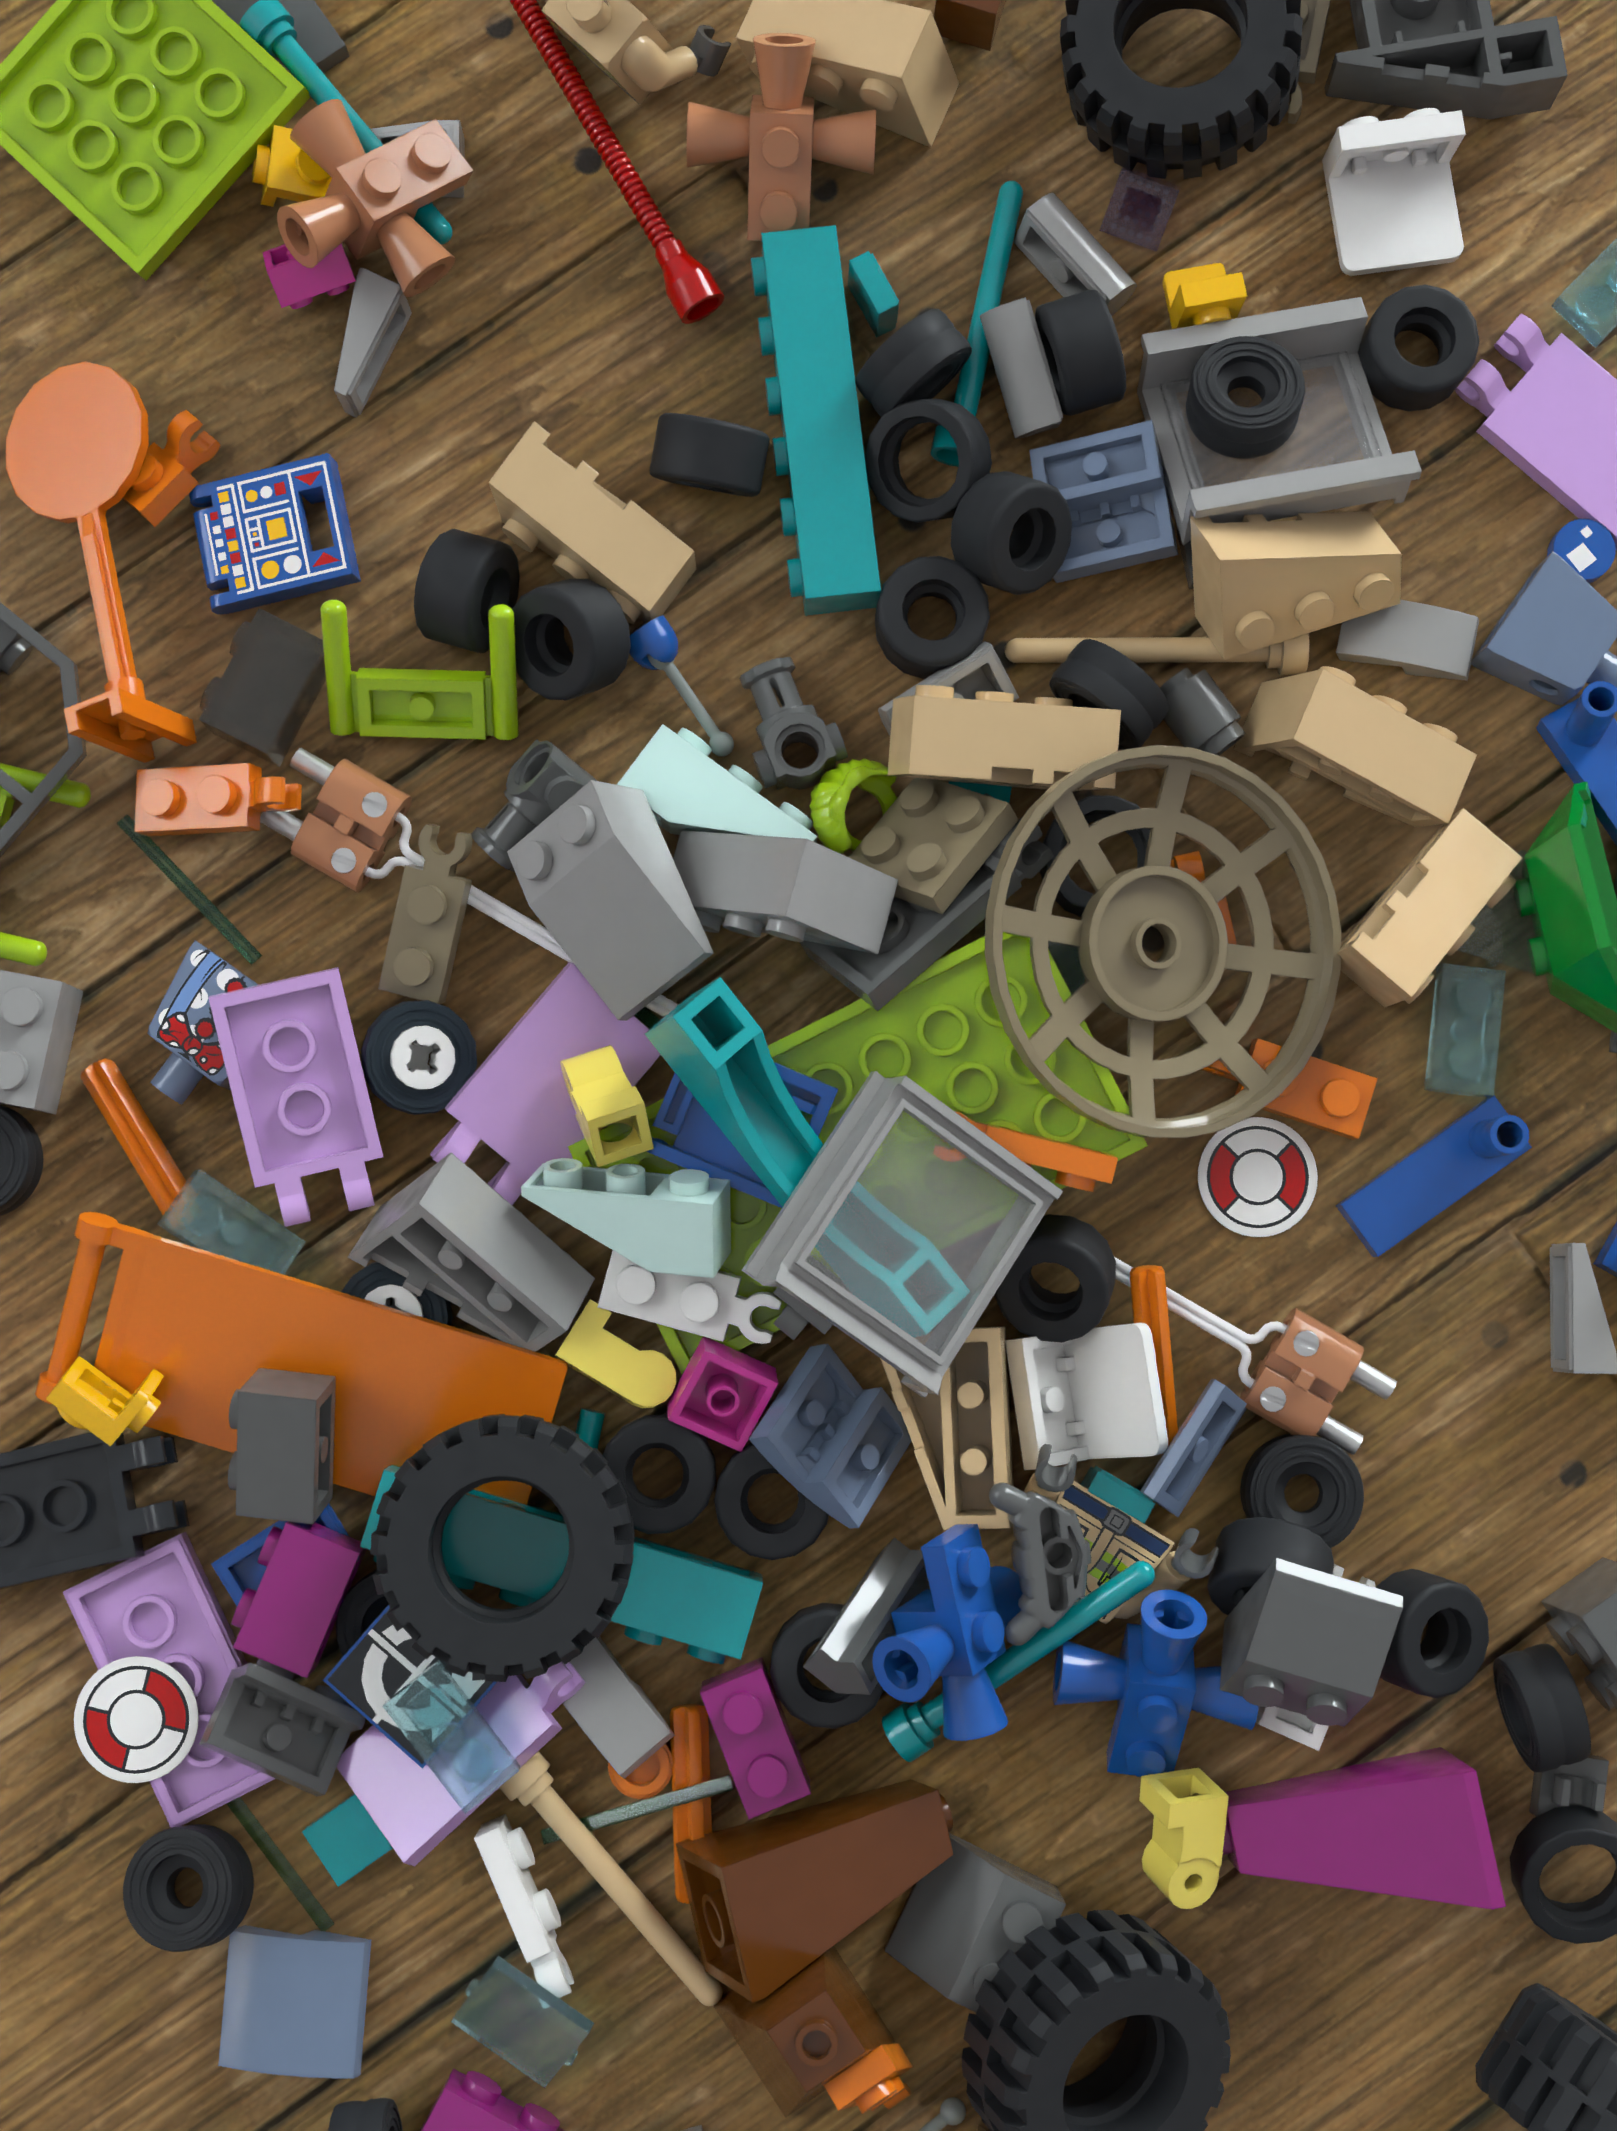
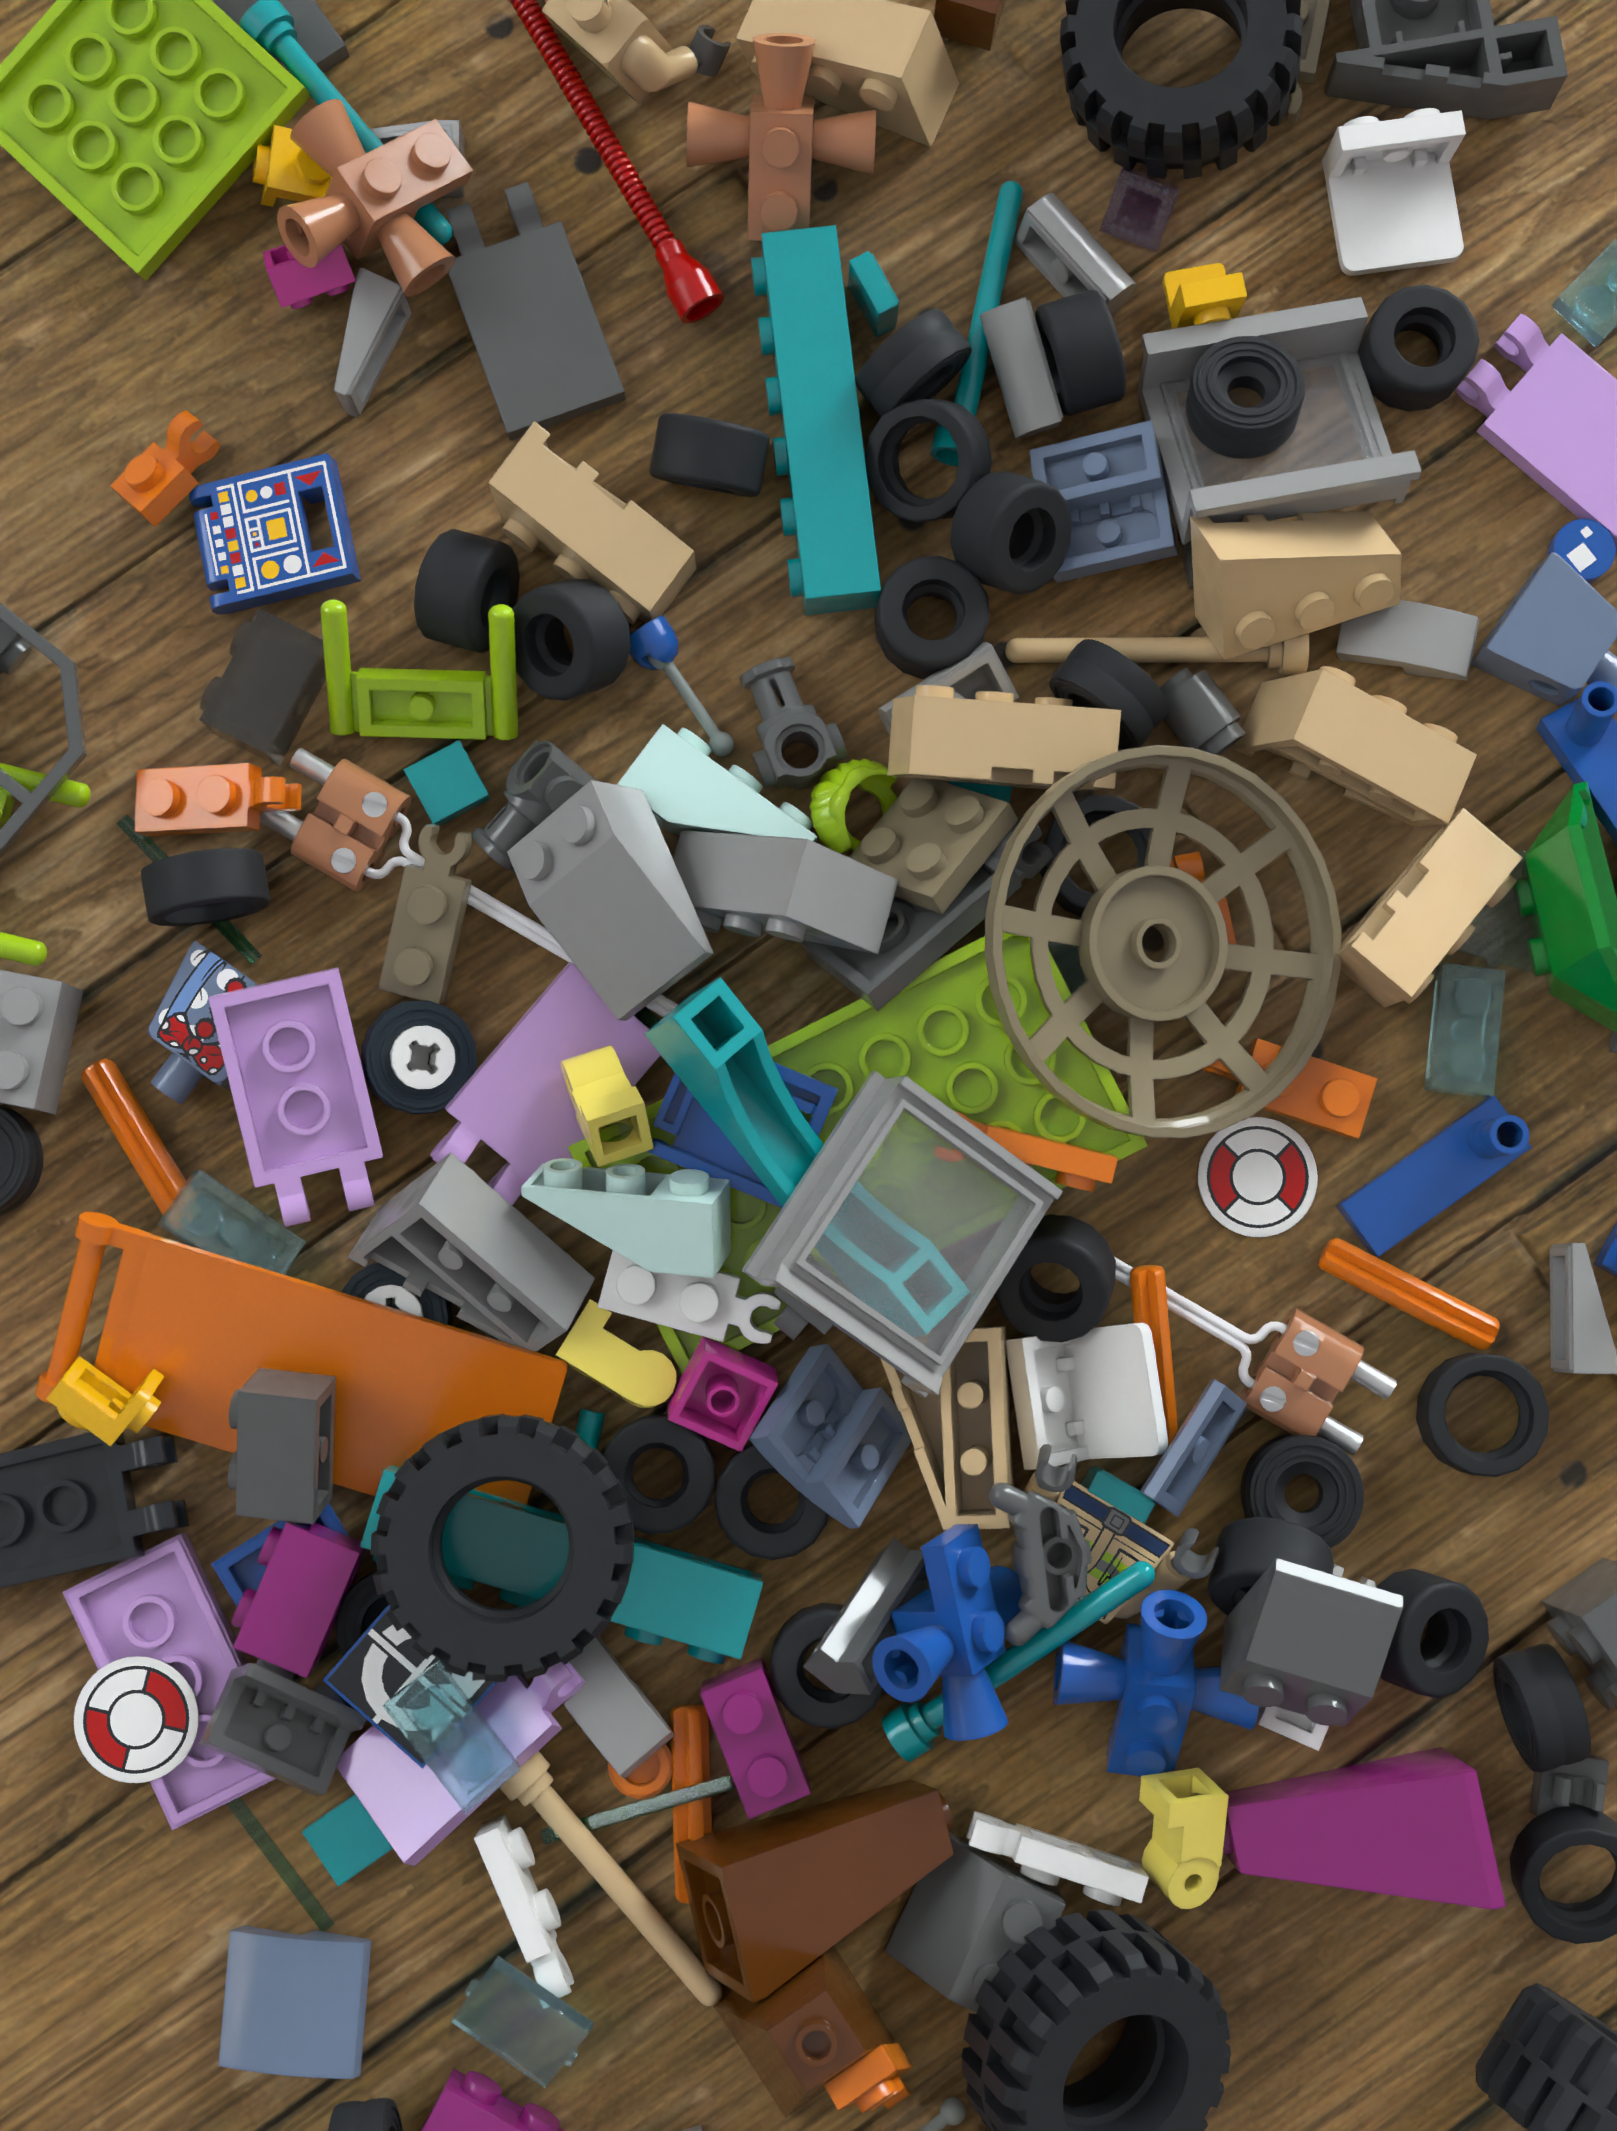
(70, 460): orange piece -> none
(151, 1893): black tyre -> none
(205, 887): none -> black tyre
(447, 784): none -> teal tile
(531, 319): none -> dark grey tile
(1050, 1857): none -> white plate
(1409, 1294): none -> orange axle
(1532, 1417): none -> black tyre

